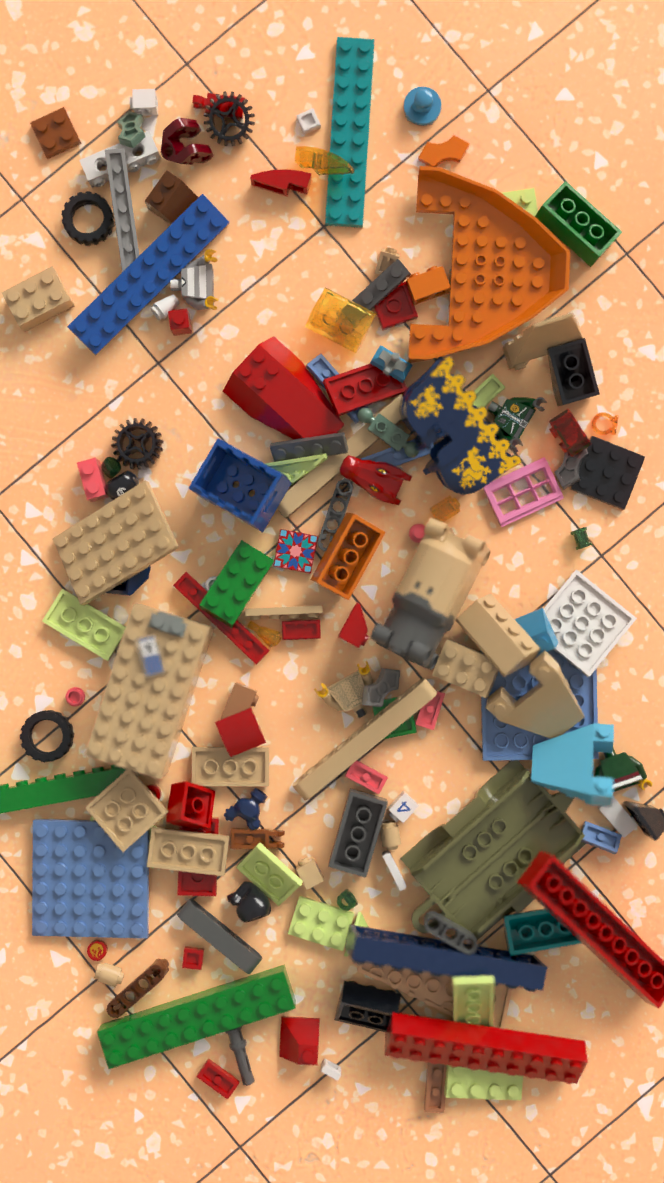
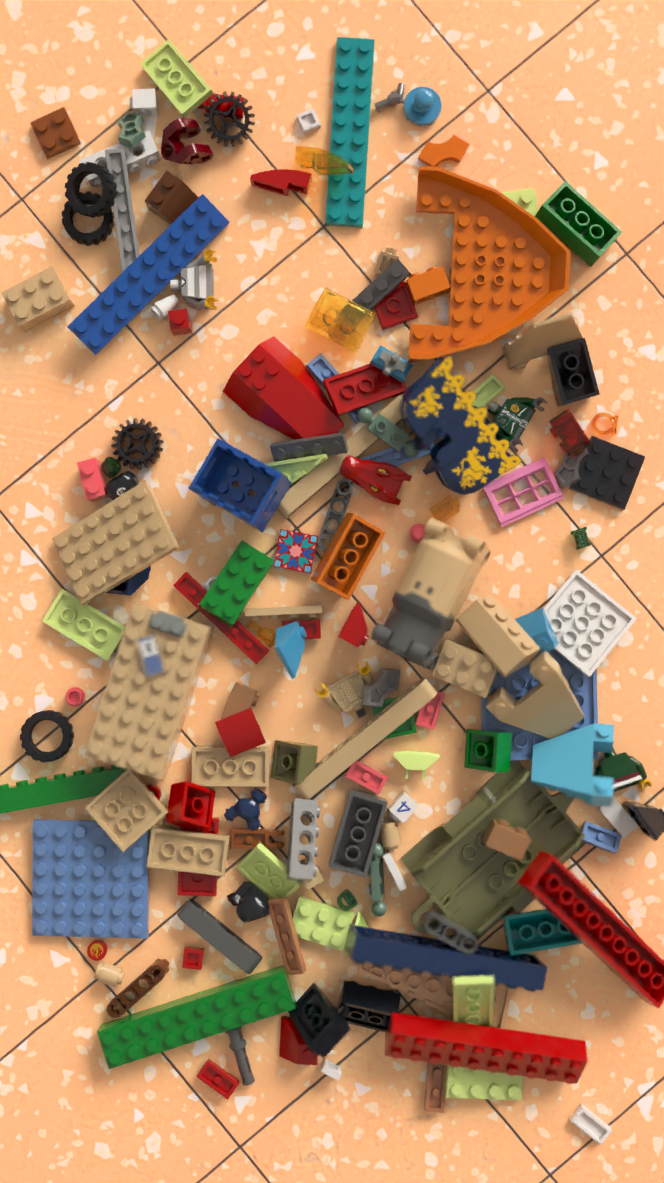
(73, 188): none -> black tyre
(176, 78): none -> yellowish green plate
(286, 936): none -> nougat plate
(290, 646): none -> dark azure slope
(293, 761): none -> olive slope
(295, 869): none -> light grey brick
(319, 1021): none -> black slope
(376, 886): none -> sand green plate
(393, 99): none -> flat silver piece
(416, 760): none -> yellowish green piece
(488, 750): none -> green slope
(507, 839): none -> medium nougat brick
(590, 1124): none -> white tile

